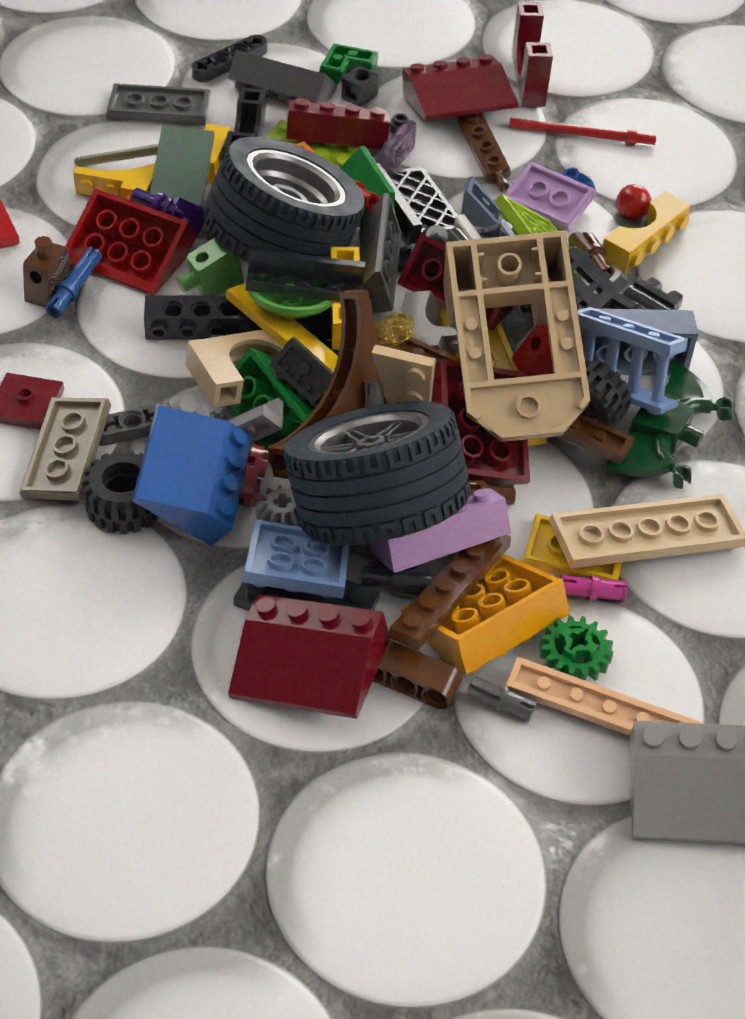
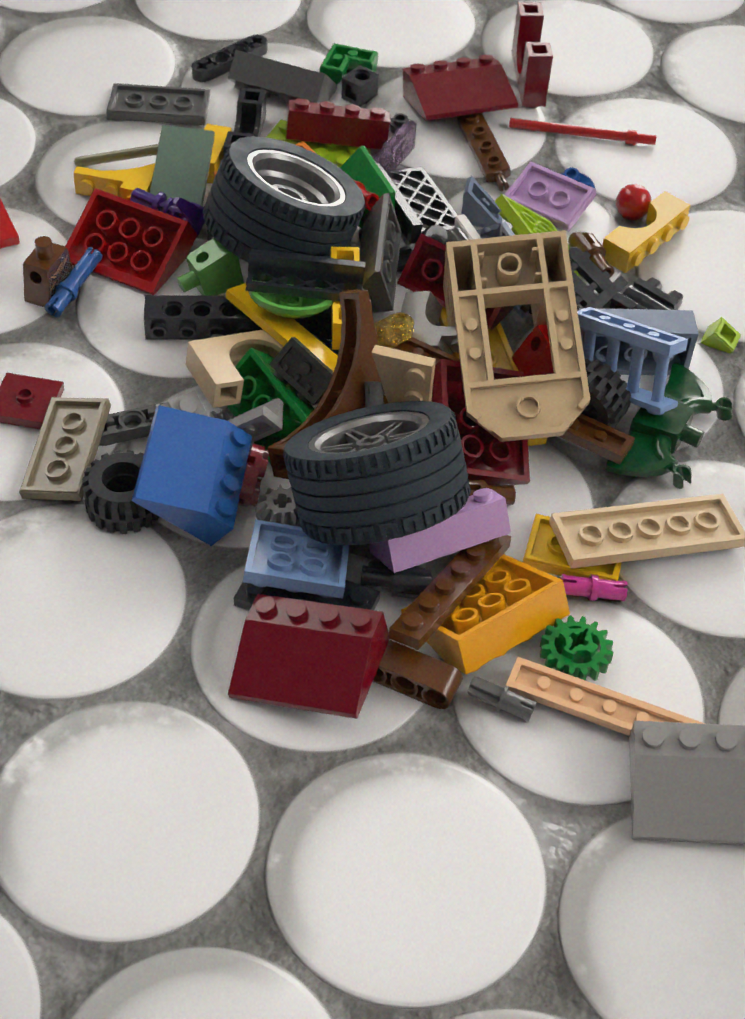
(721, 336): none -> lime slope

